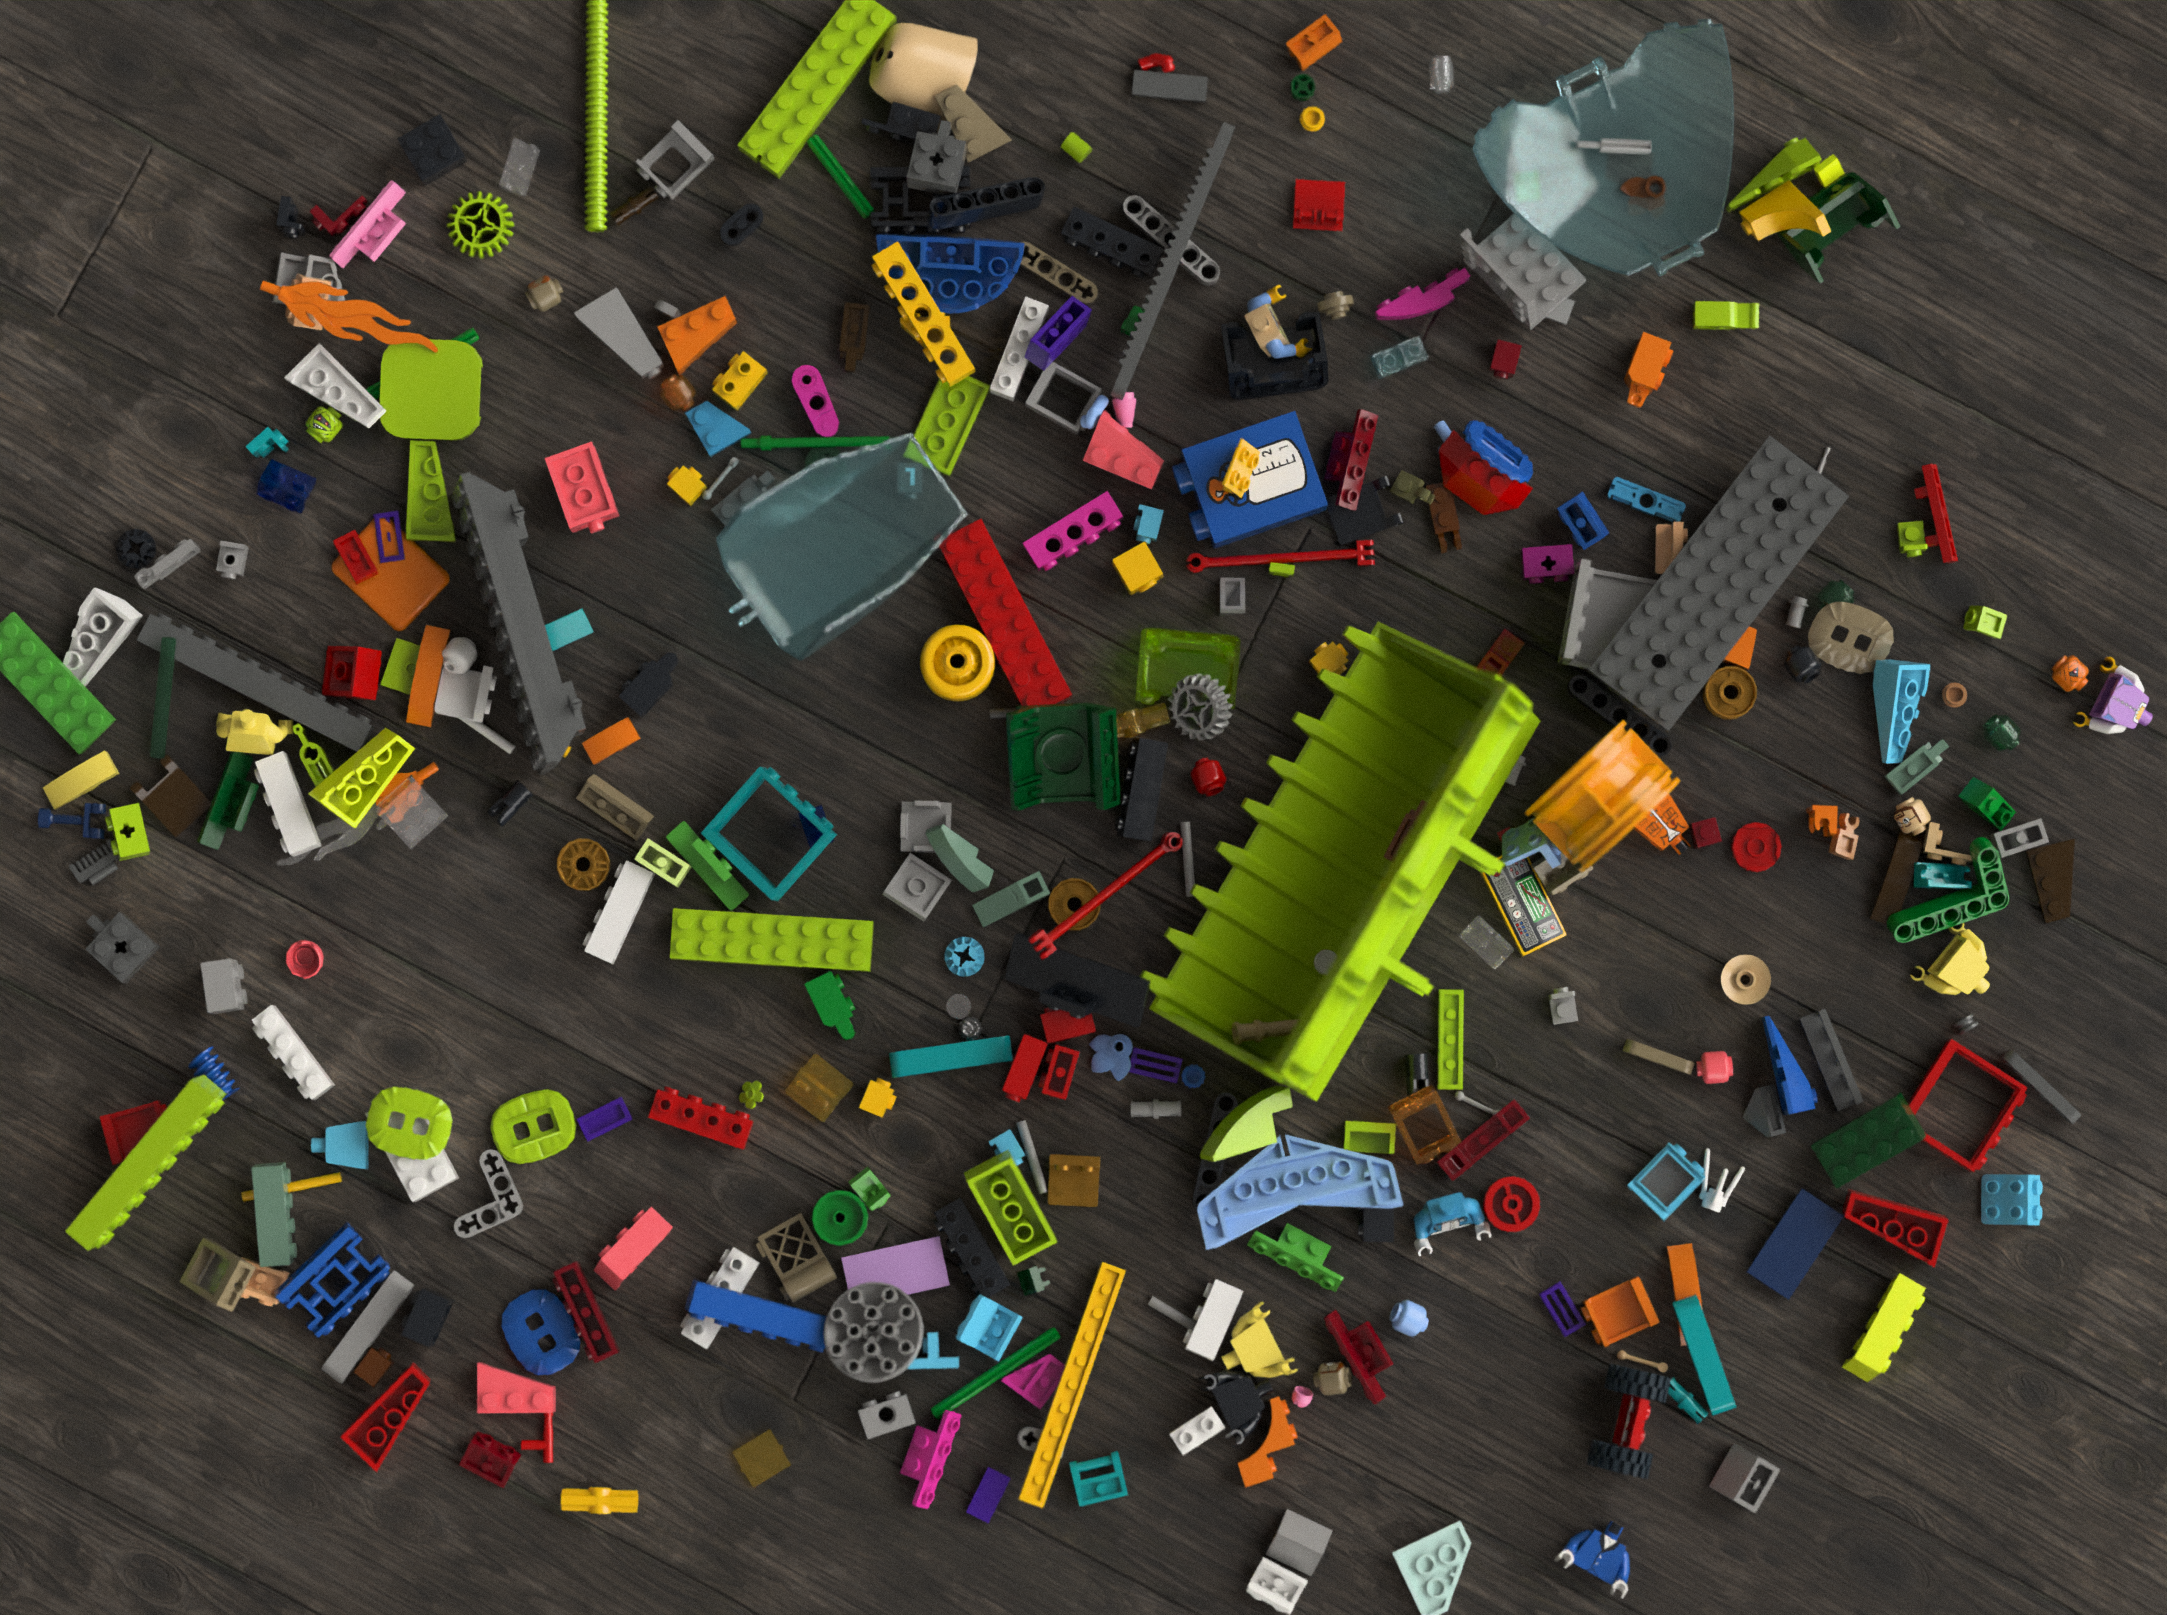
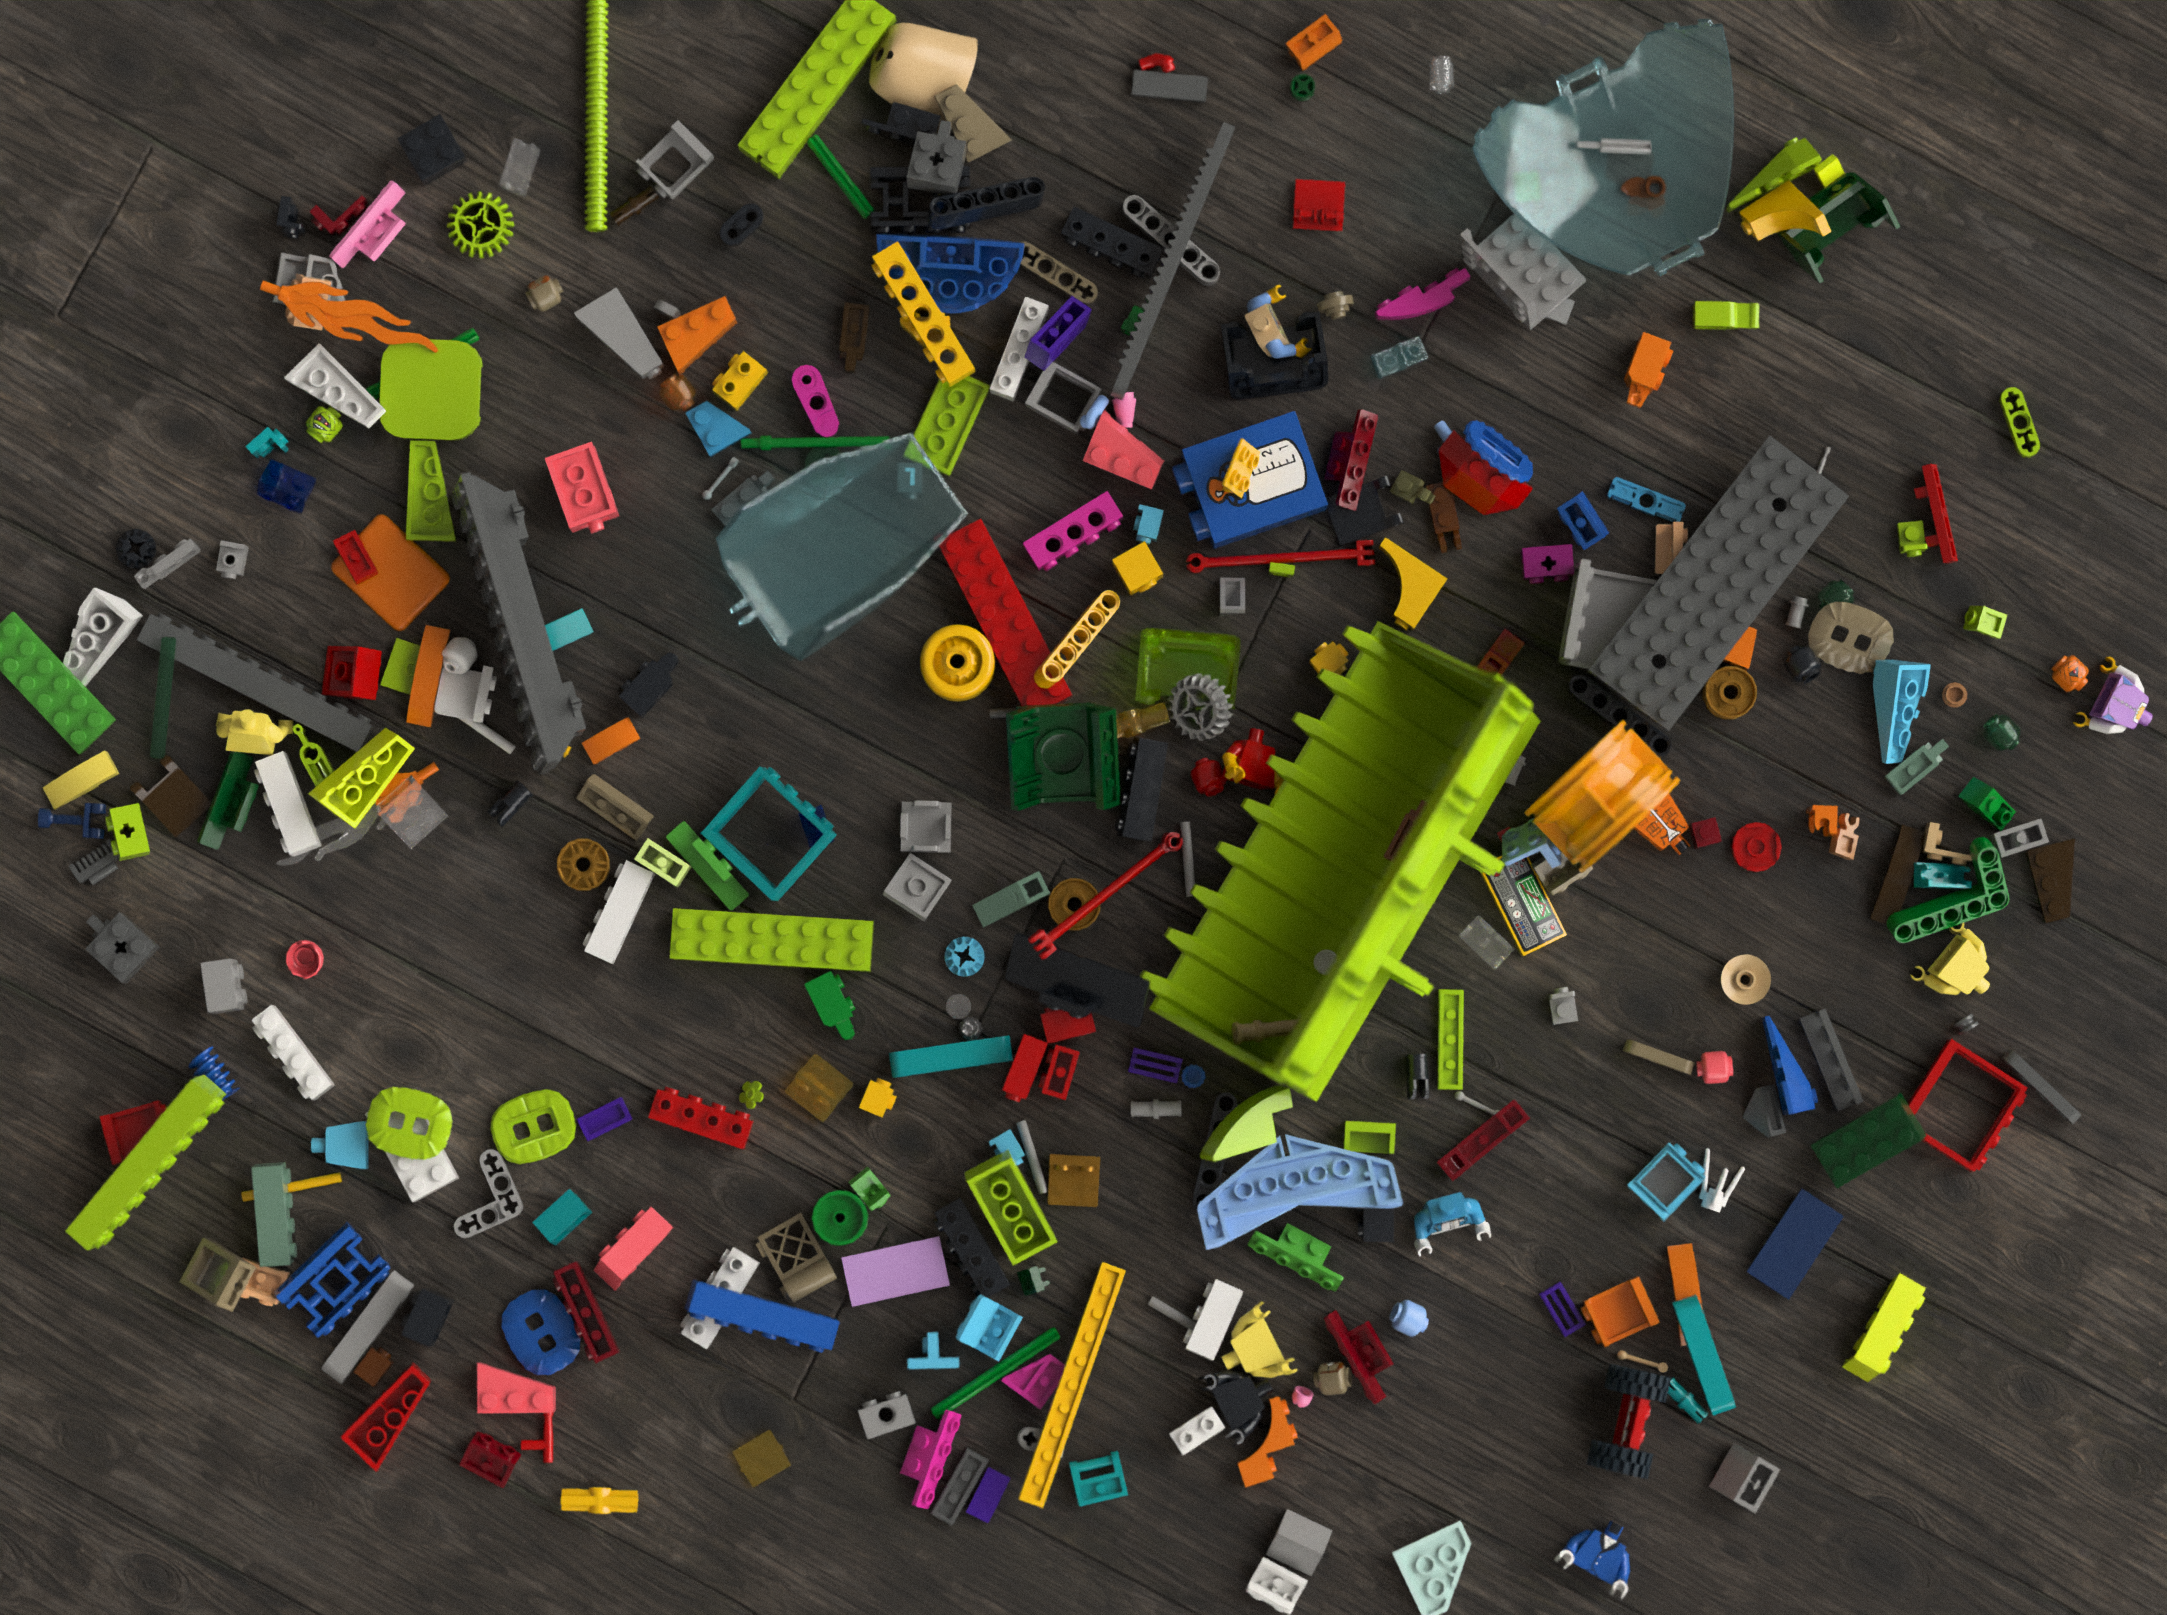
(387, 515): dark purple tile -> none
(562, 1217): none -> teal hinge
(686, 483): yellow brick -> none
(873, 1332): light grey bracket -> none
(959, 1486): none -> dark grey tile
(960, 858): sand green slope -> none
(1068, 645): none -> yellow beam
(1076, 147): lime brick -> none
(1109, 1058): medium blue plate -> none
(1247, 764): none -> red torso
(1312, 119): yellow plate -> none
(1413, 1104): clear orange window -> none
(1417, 582): none -> yellow arch
(1505, 359): dark red brick -> none
(1511, 1204): red wheel -> none
(1902, 1225): red wedge -> none
(1912, 816): tan head -> none
(2006, 407): none -> lime beam
(2011, 1199): medium azure bracket -> none

